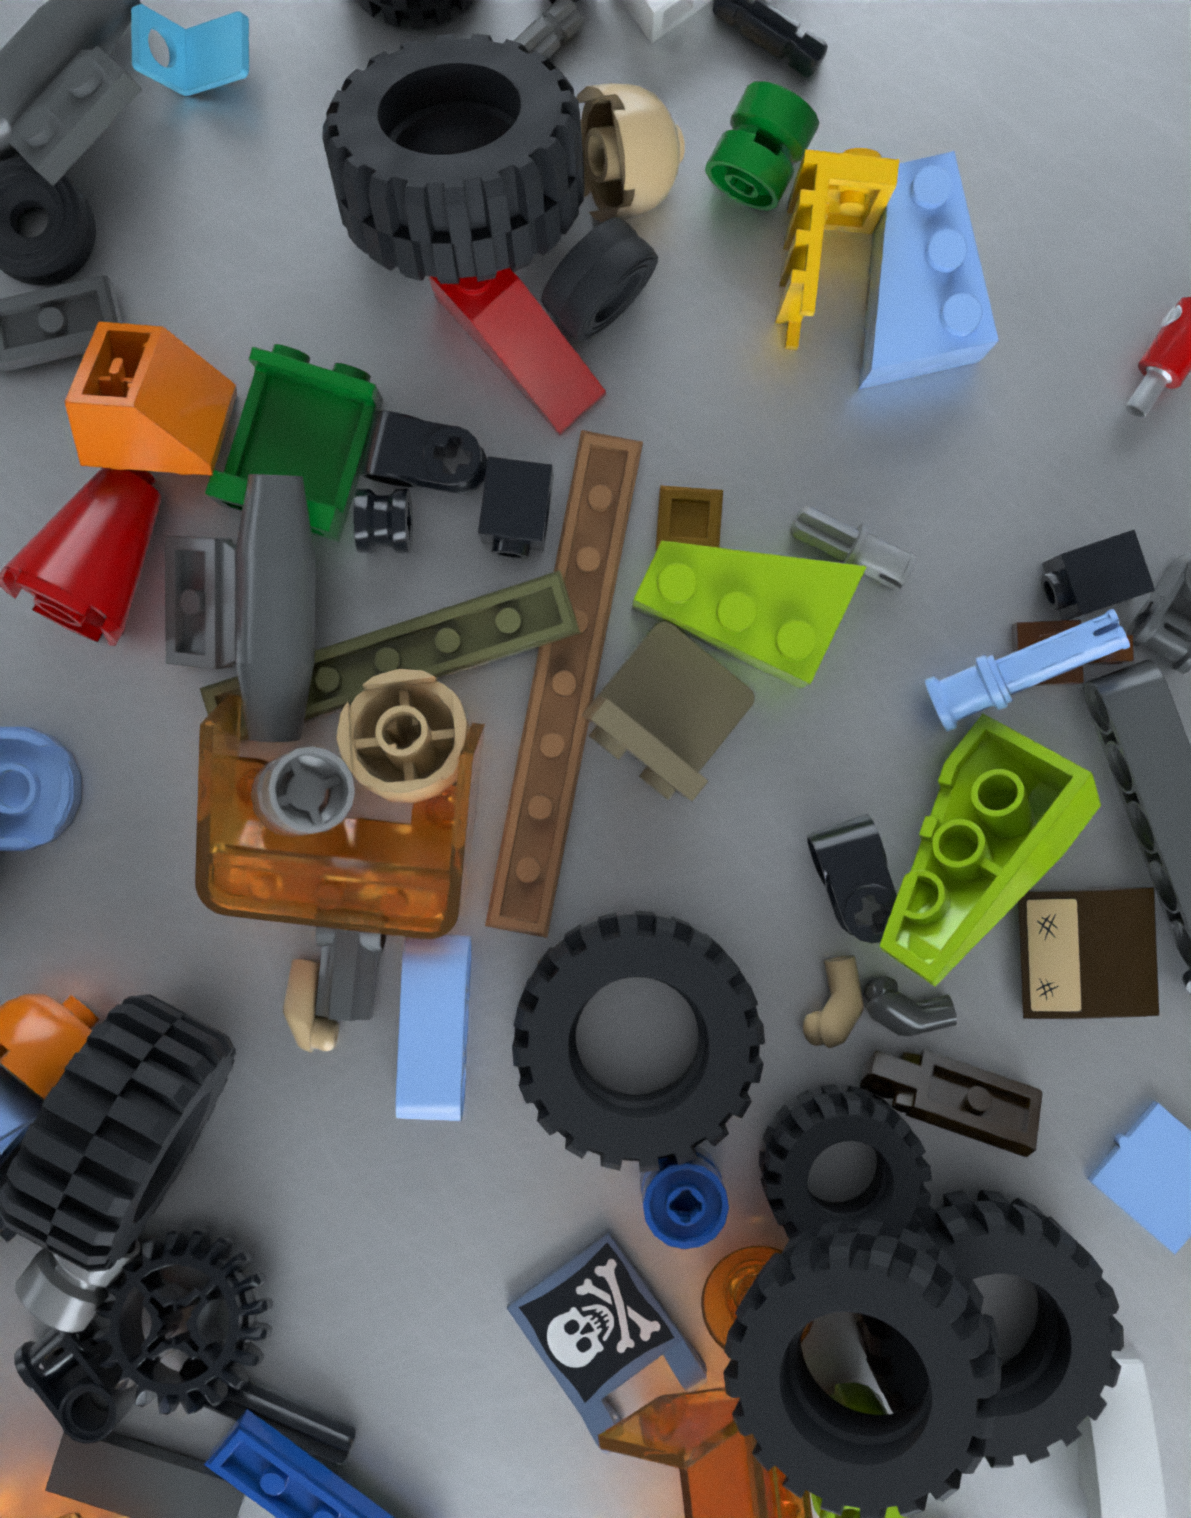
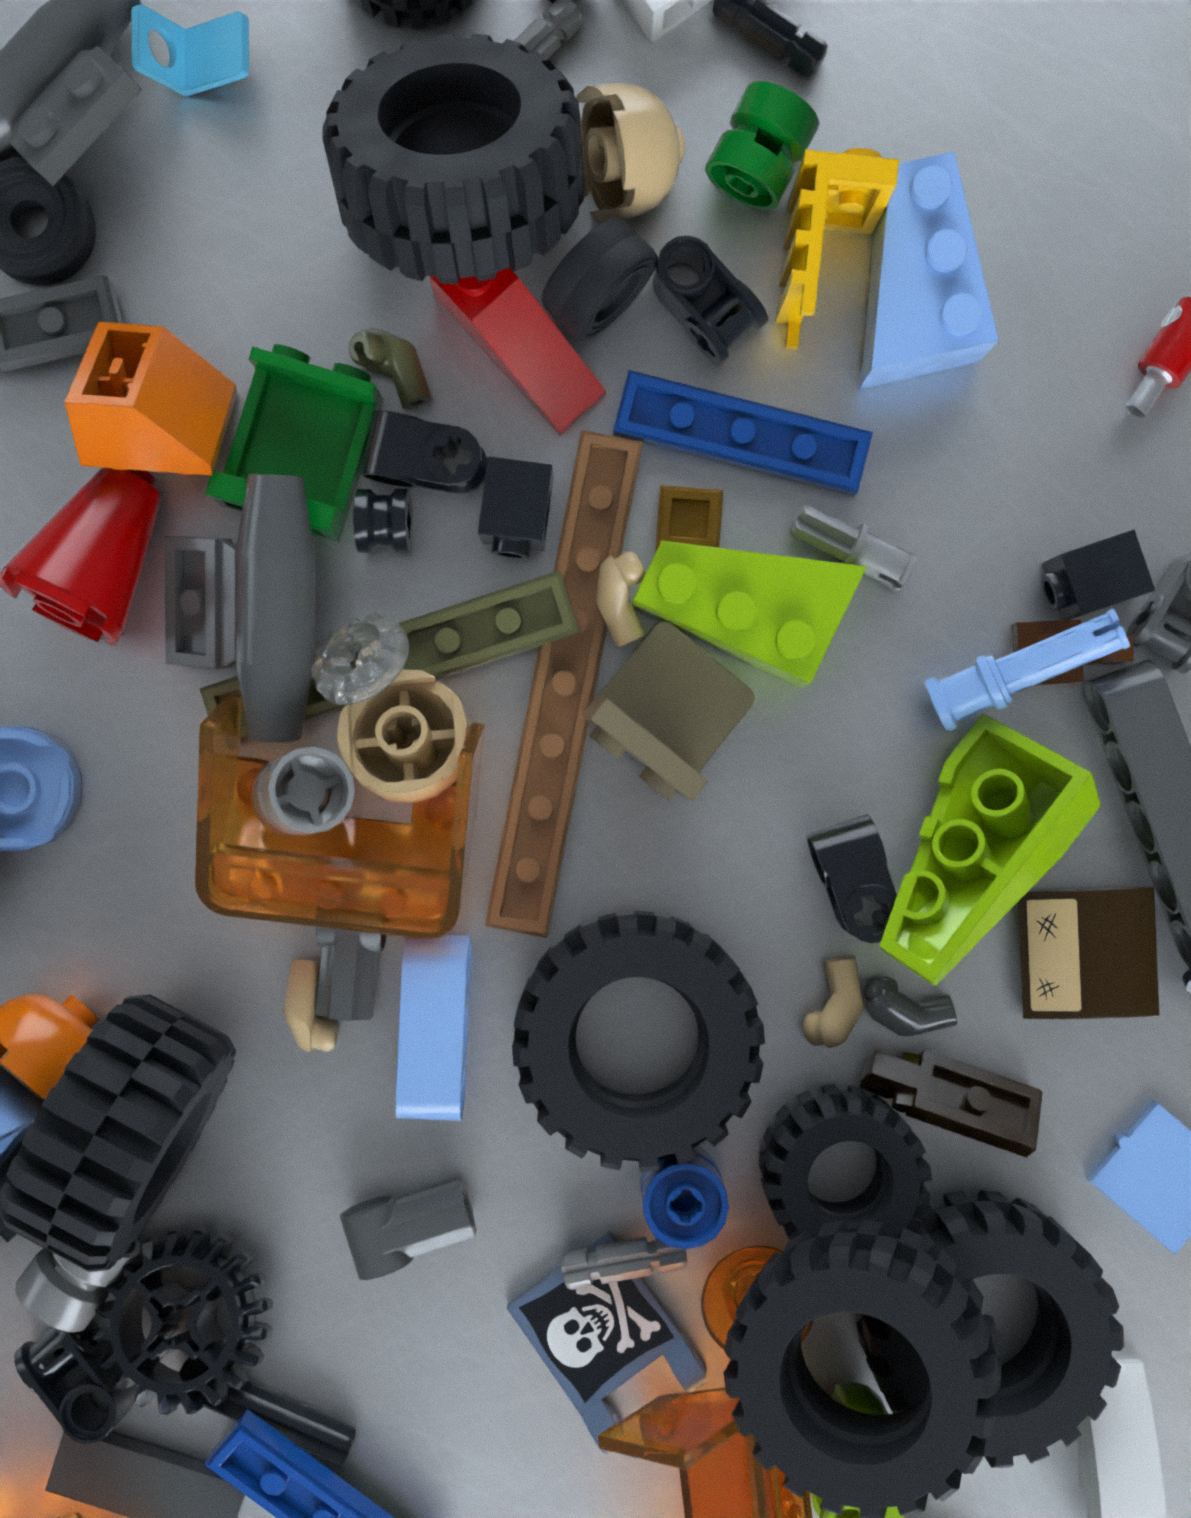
(377, 666): none -> clear gear
(390, 1232): none -> dark grey piece
(394, 359): none -> olive arm
(613, 596): none -> tan arm
(620, 1262): none -> light grey axle
(709, 301): none -> black piece
(742, 433): none -> blue tile

